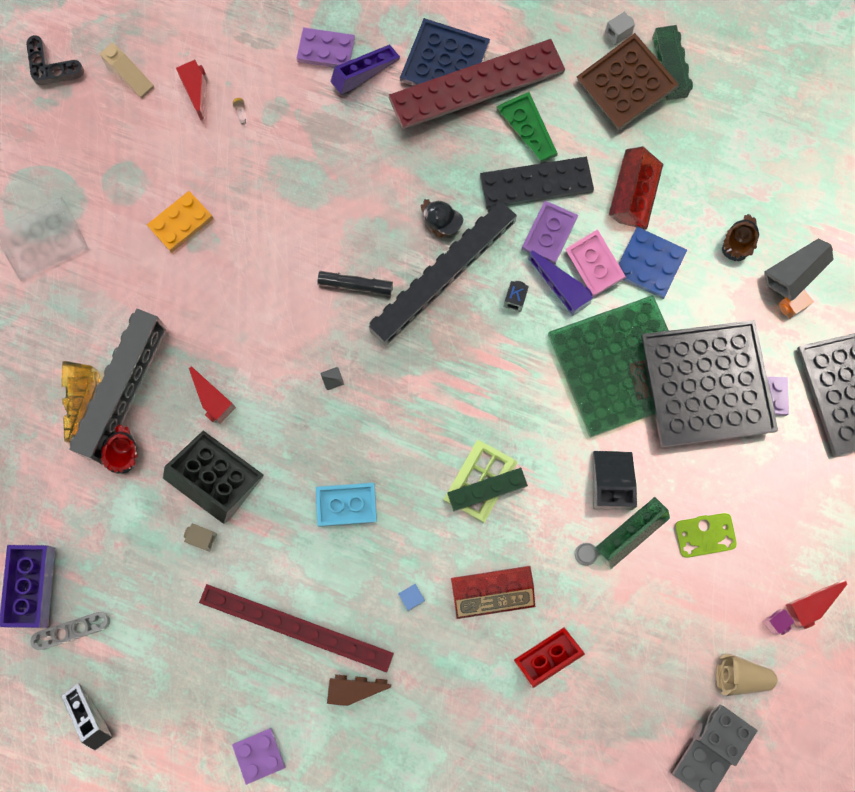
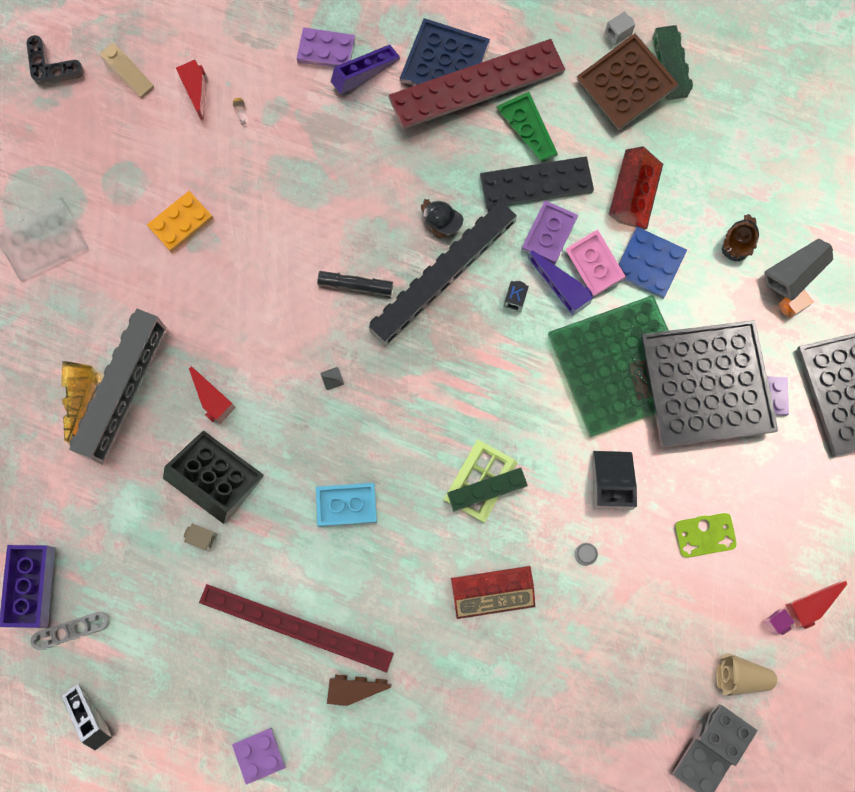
(119, 451): red hair -> none
(411, 597): medium blue slope -> none
(548, 657): red slope -> none
(632, 532): clear green brick -> none

